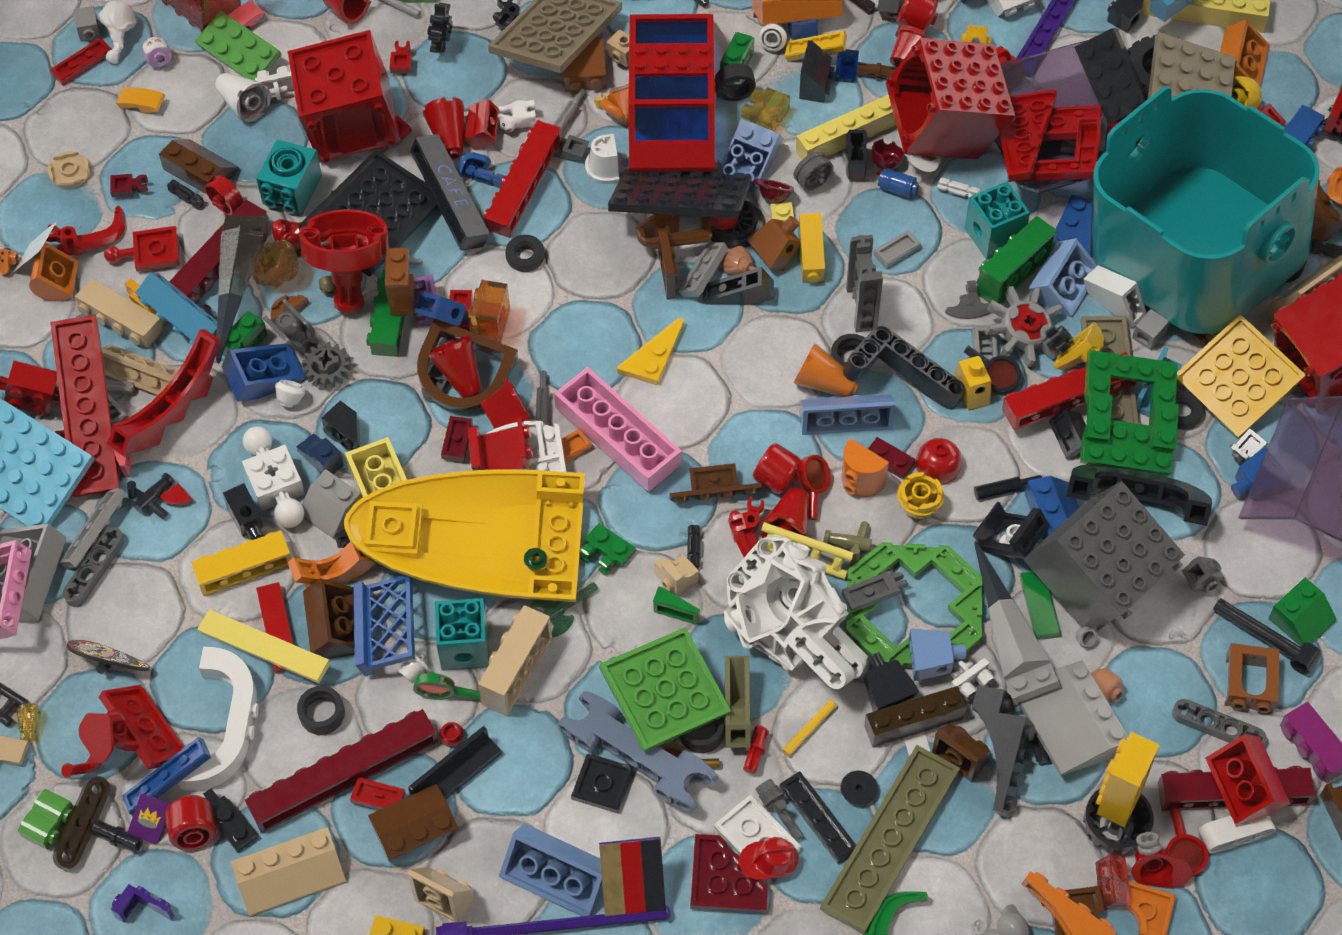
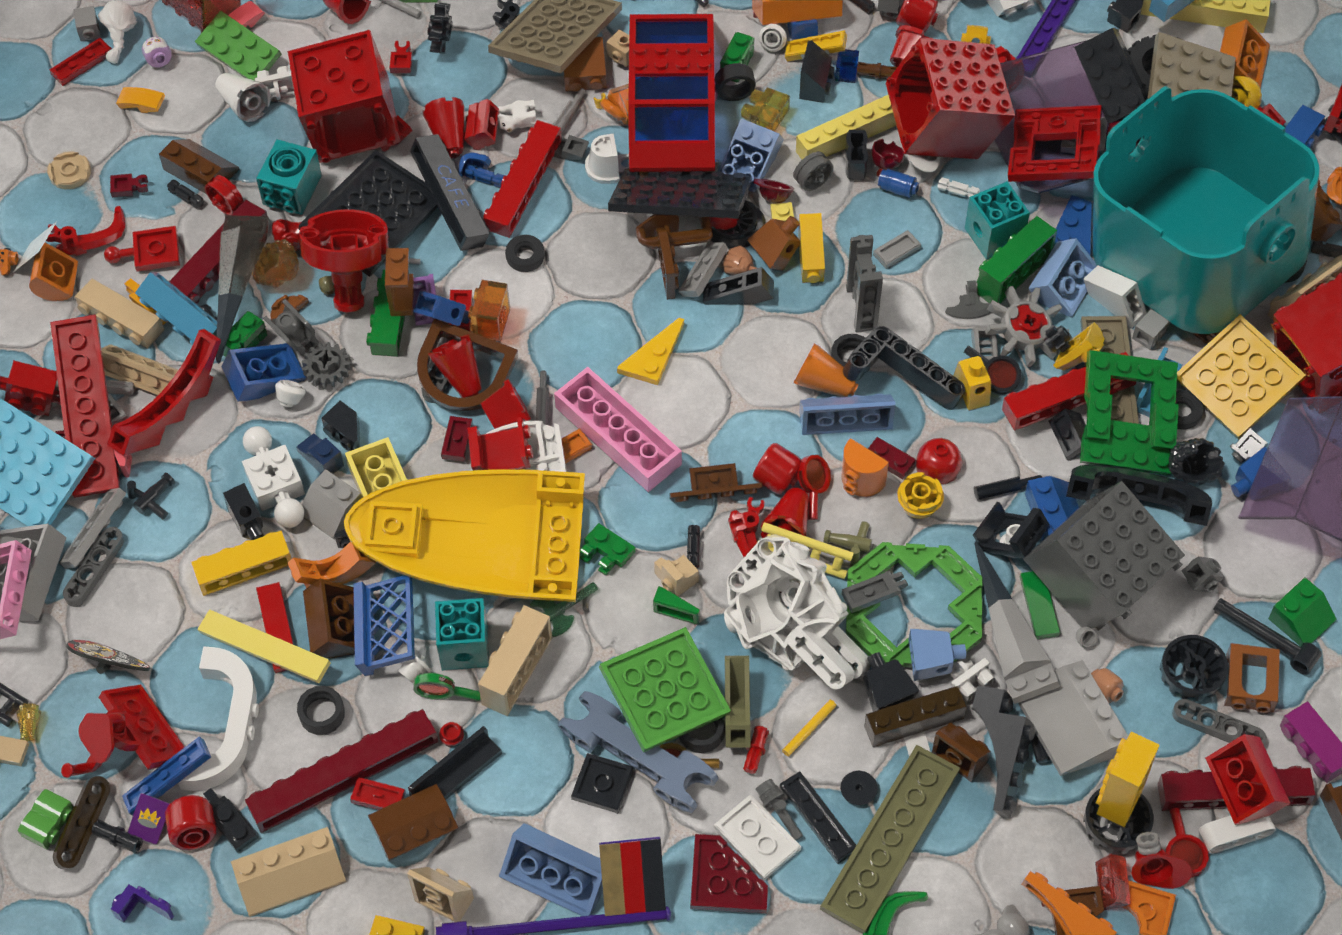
(176, 496): red tile -> none
(535, 565): dark green plate -> none
(768, 859): red piece -> none
(1025, 132): red wing -> none
(1196, 461): none -> black hair
(1196, 656): none -> black gear

